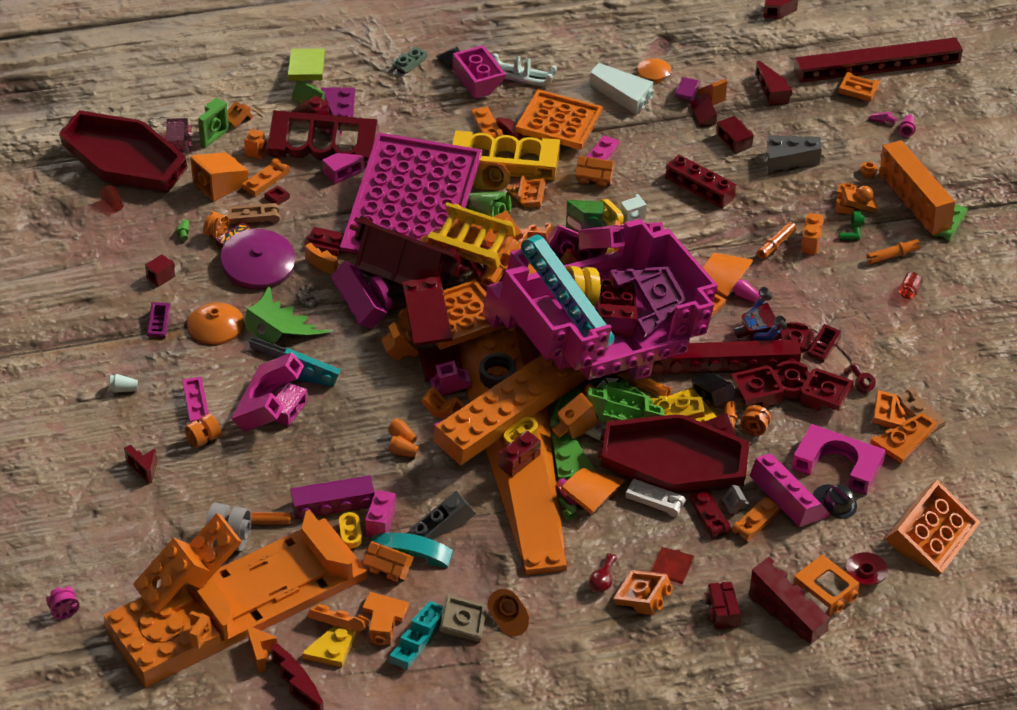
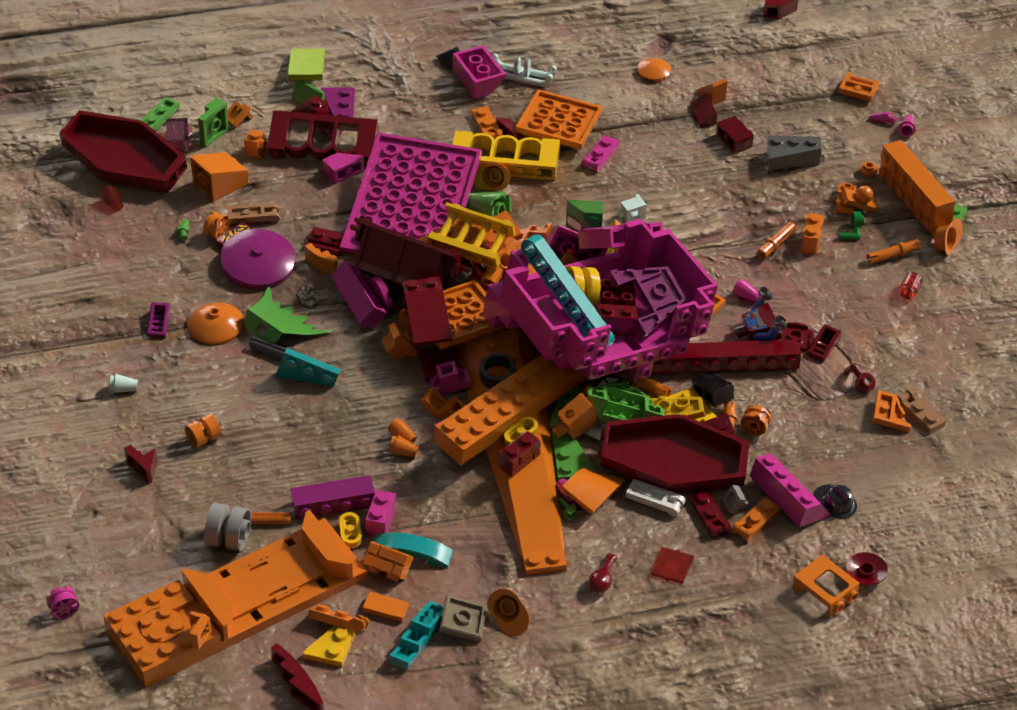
(160, 270): dark red brick -> none
(161, 113): none -> bright green plate
(187, 563): orange bracket -> none
(195, 398): dark pink plate -> none
(258, 403): dark pink arch -> none
(260, 646): orange slope -> none
(266, 177): orange plate -> none
(277, 195): dark red tile -> none
(293, 400): dark pink brick -> none
(382, 627): orange brick -> none
(411, 60): sand green slope -> none
(444, 518): dark grey slope -> none
(528, 192): orange slope -> none
(594, 170): orange brick -> none
(611, 212): yellow plate -> none
(622, 87): light aqua slope -> none
(644, 591): orange plate -> none
(687, 88): magenta slope -> none
(700, 181): dark red brick -> none
(723, 605): dark red brick -> none
(726, 271): orange slope -> none
(773, 85): dark red slope -> none
(787, 602): dark red wedge -> none
(791, 381): dark red plate -> none
(821, 442): dark pink arch -> none
(878, 59): dark red brick -> none
(906, 438): orange wing -> none
(933, 528): orange slope -> none
(948, 236): none -> orange piece

